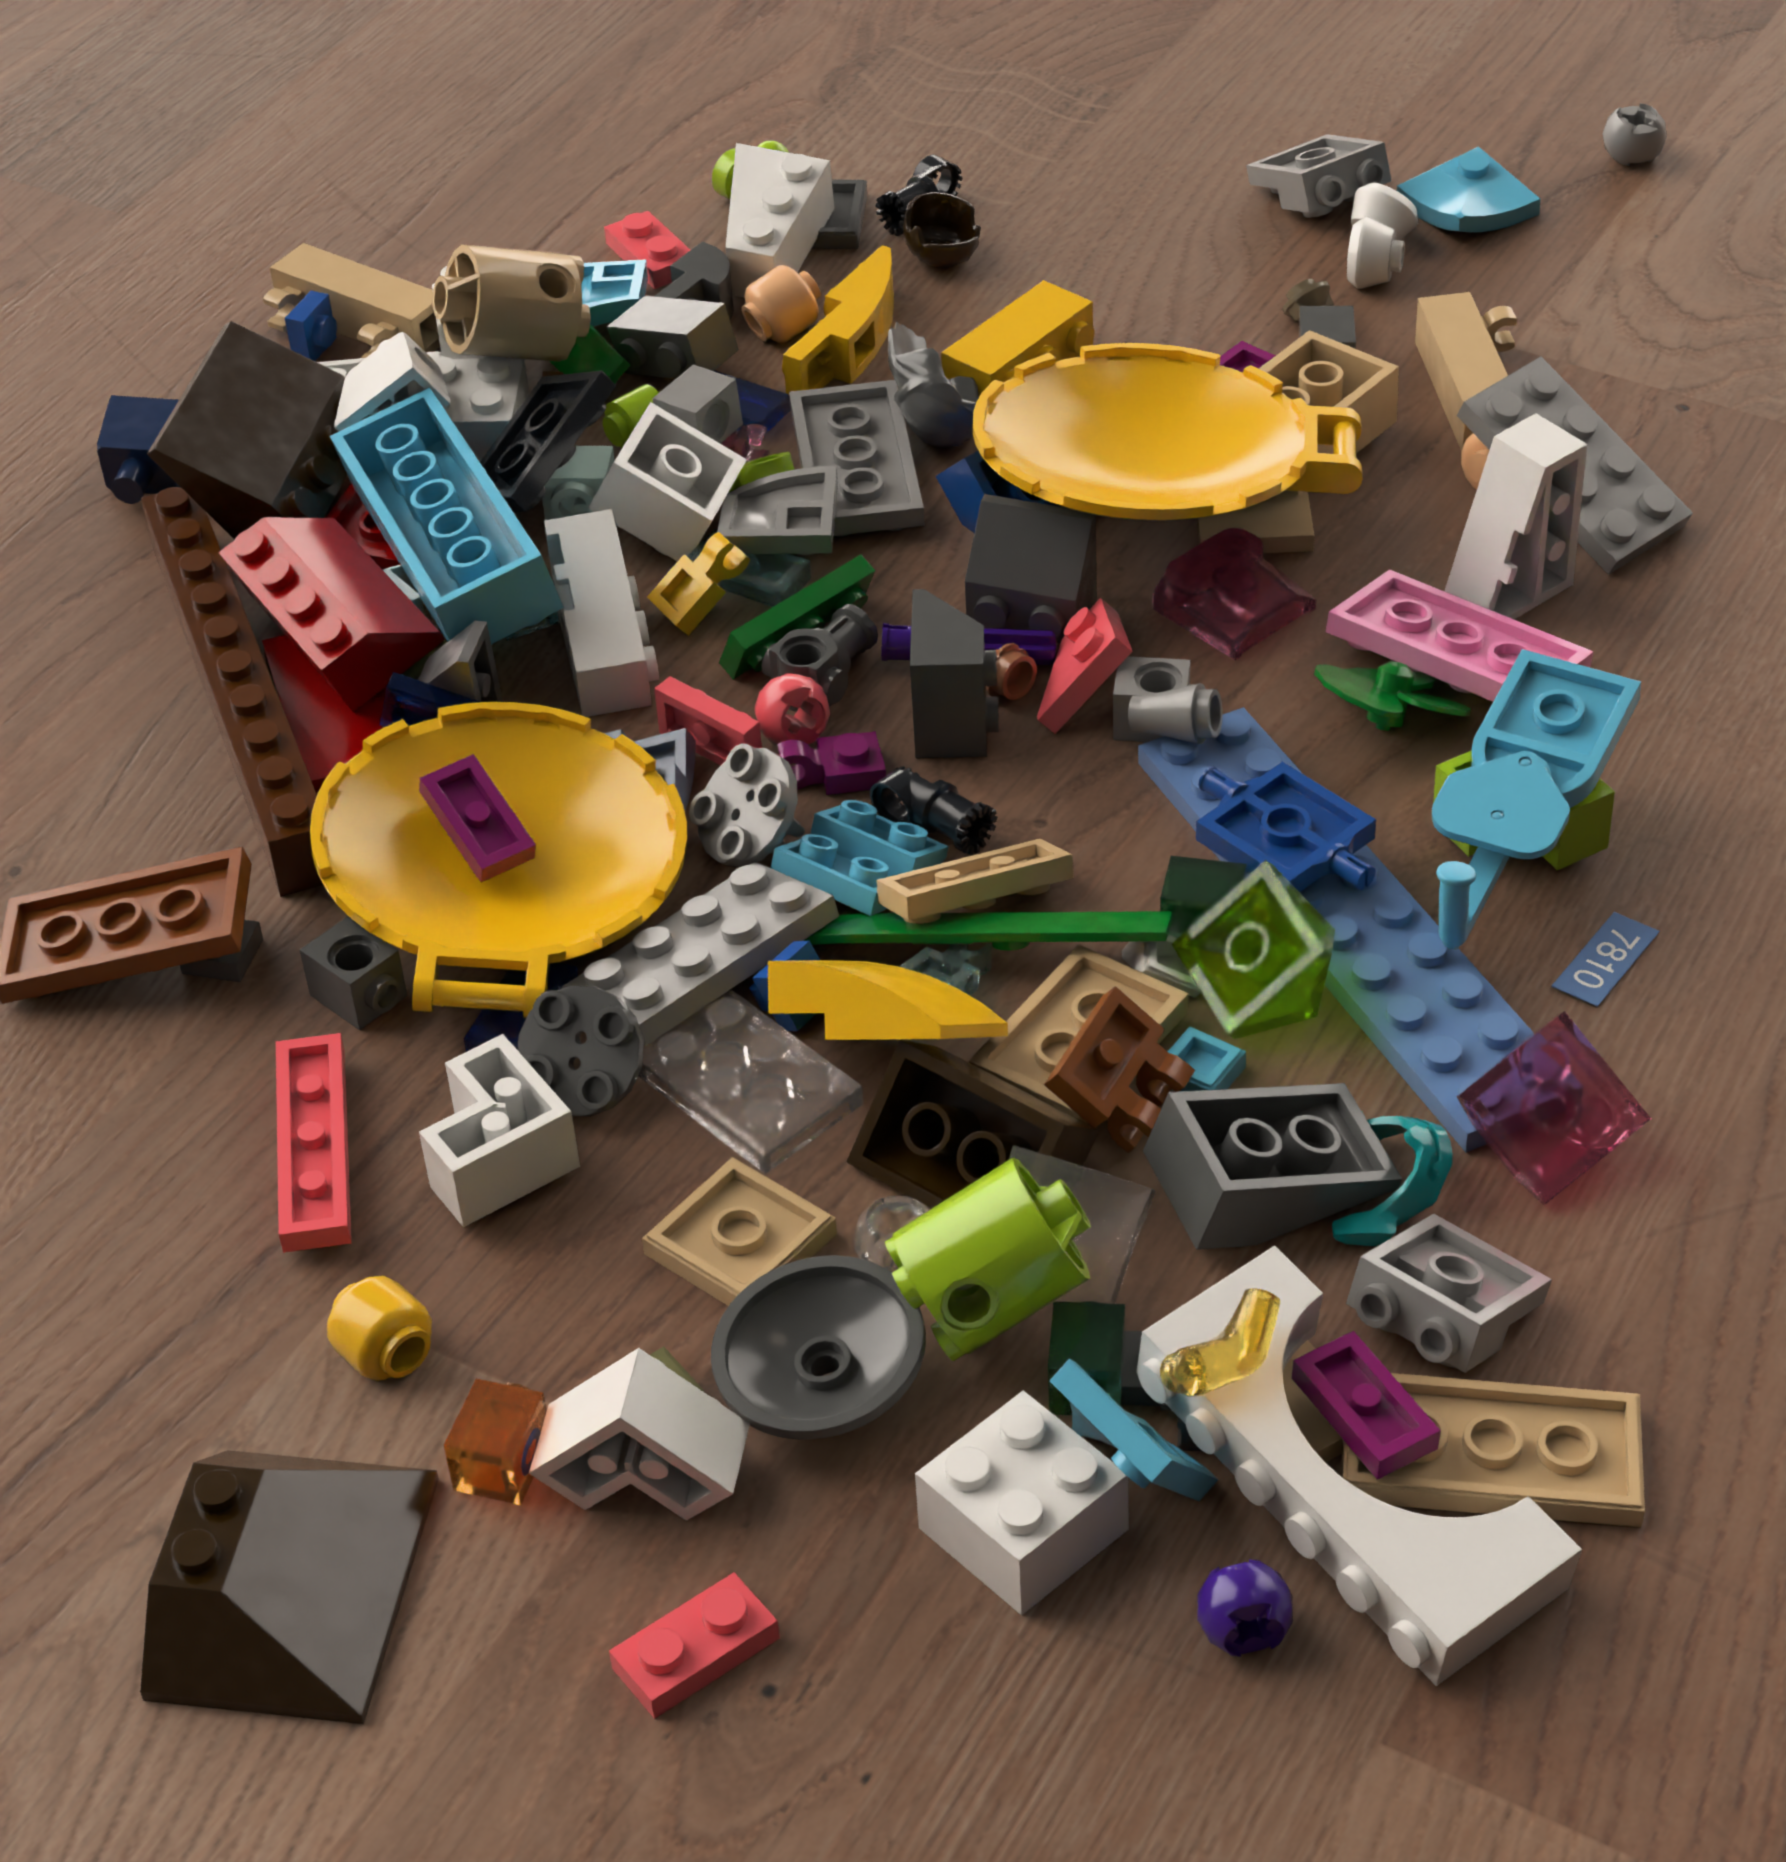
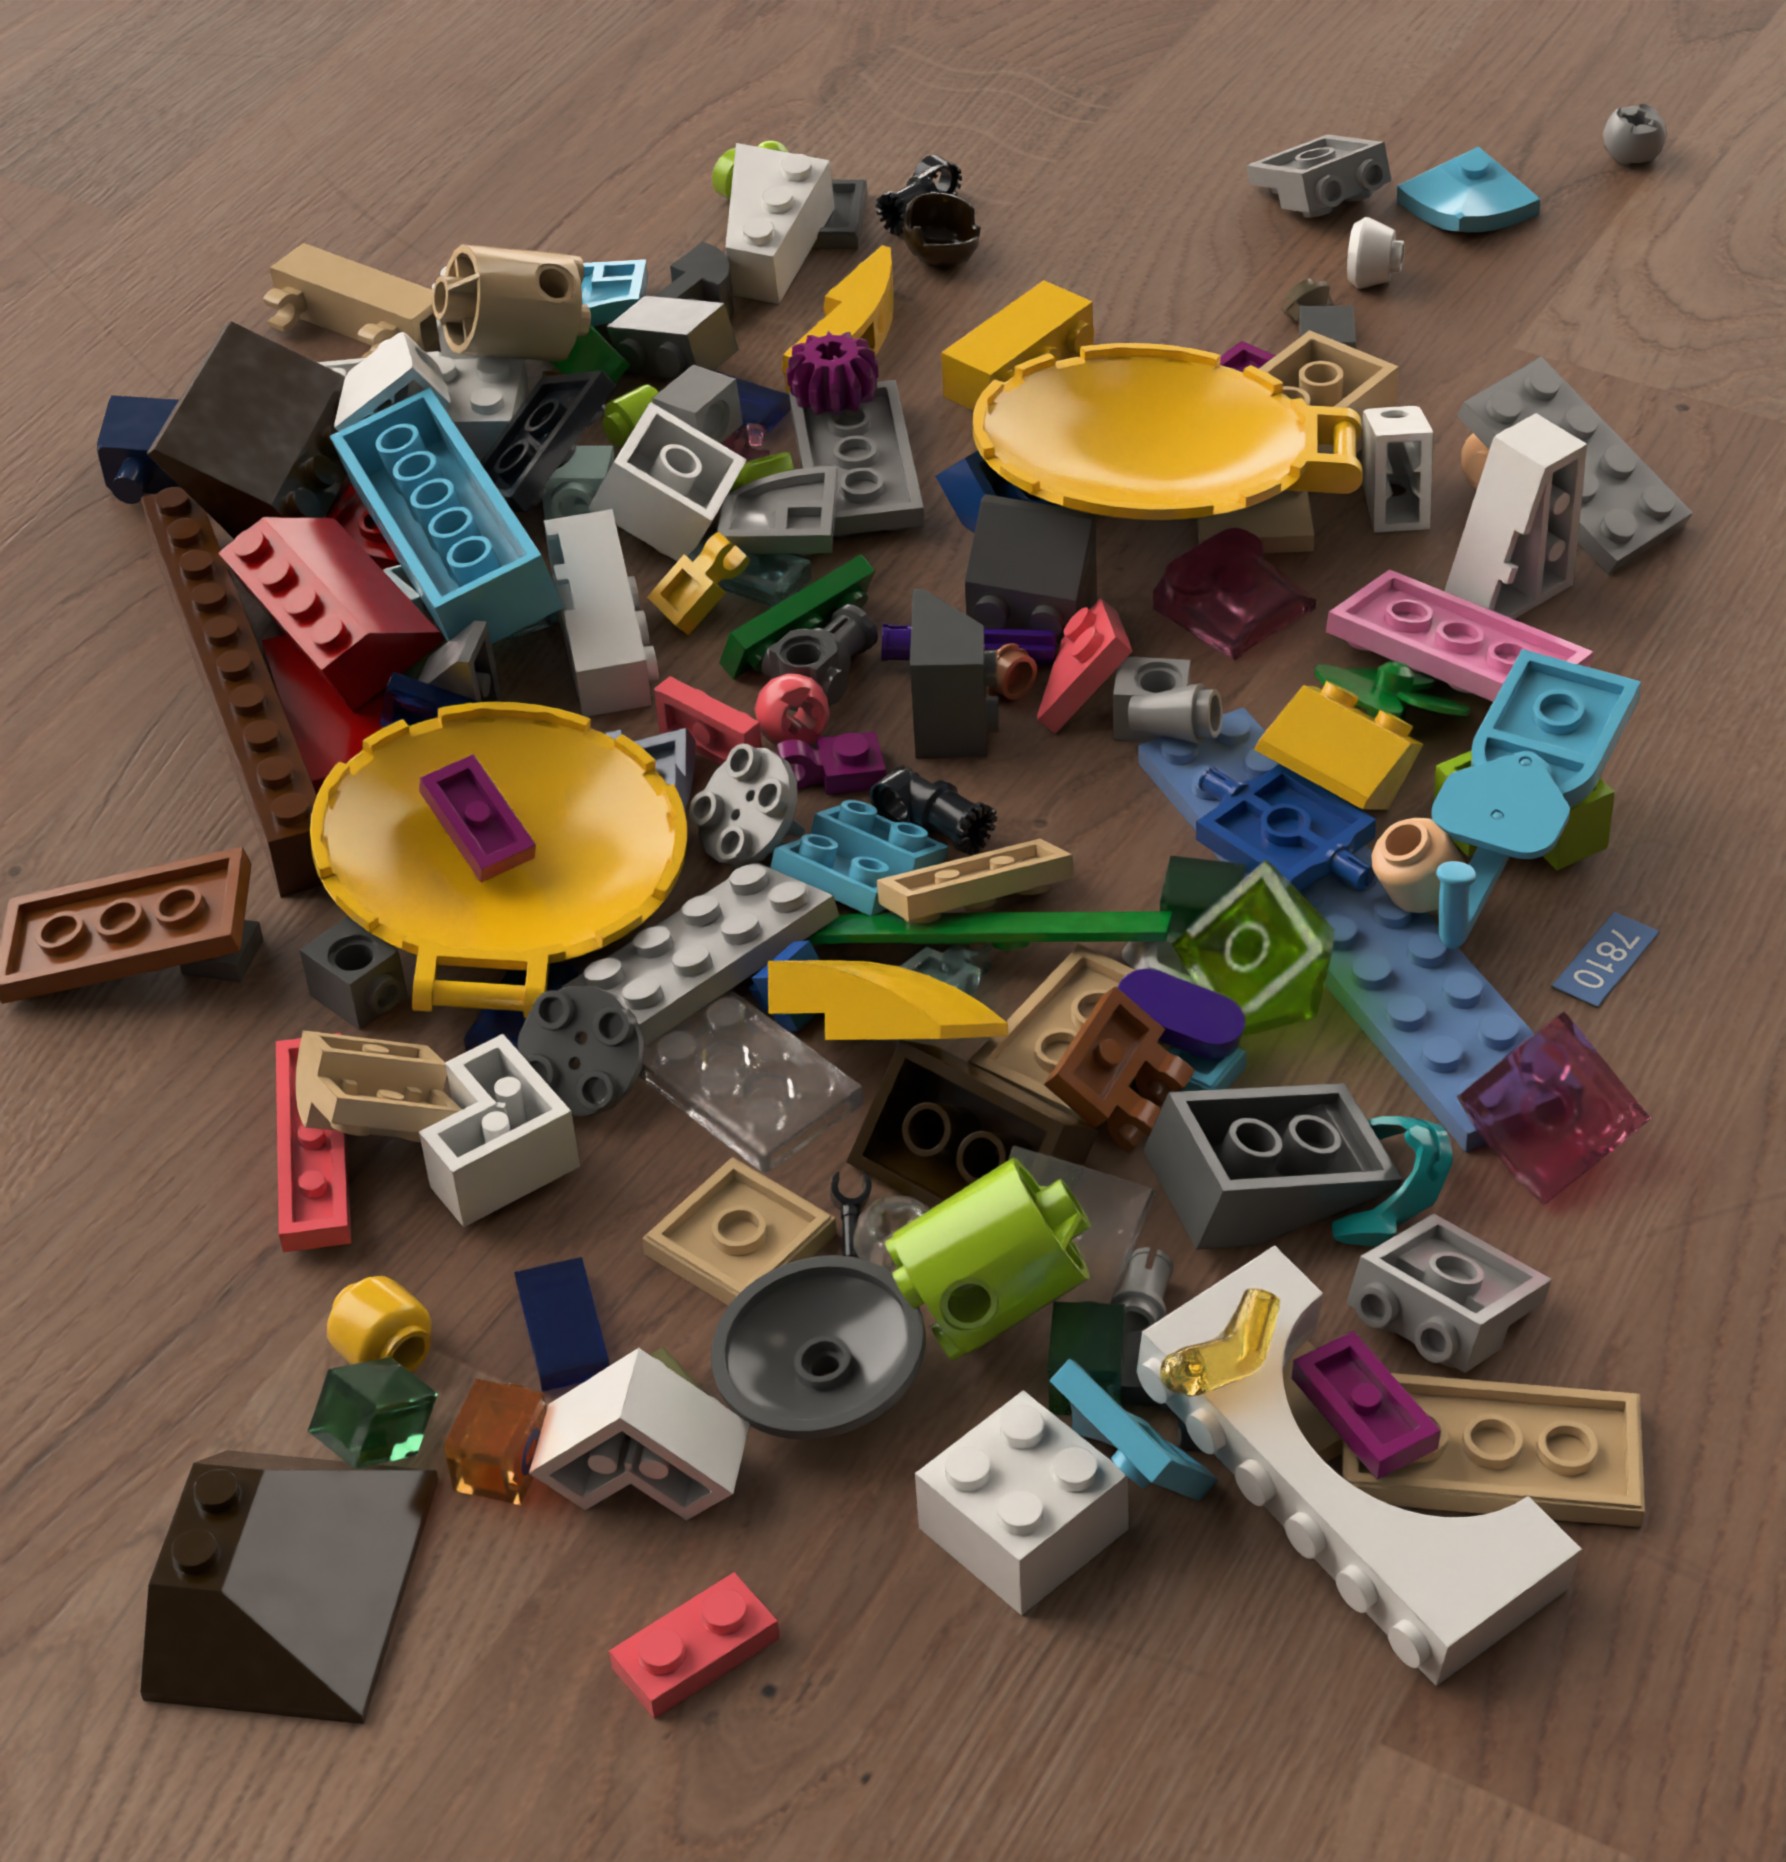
(311, 325): blue plate -> none
(370, 1086): none -> tan brick
(372, 1412): none -> clear green brick
(561, 1323): none -> clear blue tile
(646, 238): coral plate -> none
(781, 304): light nougat head -> none
(832, 373): none -> magenta gear
(850, 1211): none -> black hand
(932, 405): dark grey hair -> none
(1144, 1289): none -> light grey pin
(1190, 1014): none -> dark purple tile
(1245, 1607): dark purple piece -> none
(1342, 746): none -> yellow slope
(1385, 207): white cone -> none
(1397, 452): none -> white torso
(1408, 860): none -> light nougat head
(1461, 350): tan brick -> none

